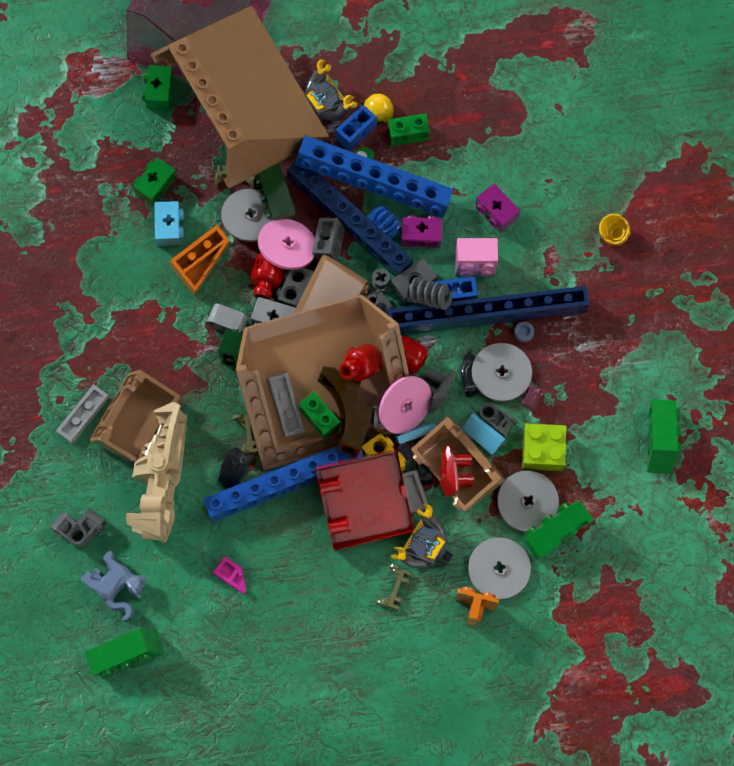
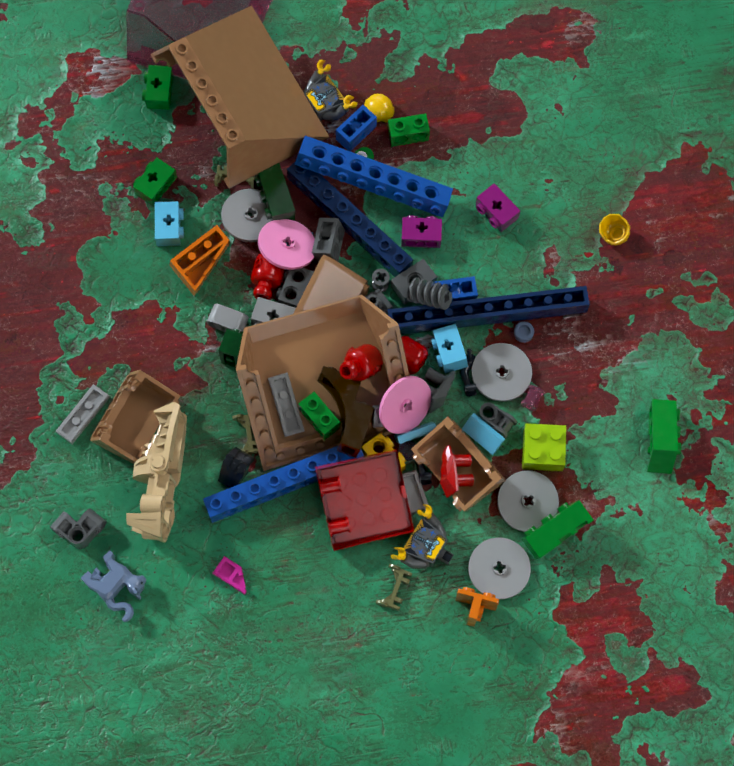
(124, 652): green wedge -> none
(385, 221): blue gear -> none
(449, 338): none -> medium azure brick
(476, 256): bright pink brick -> none

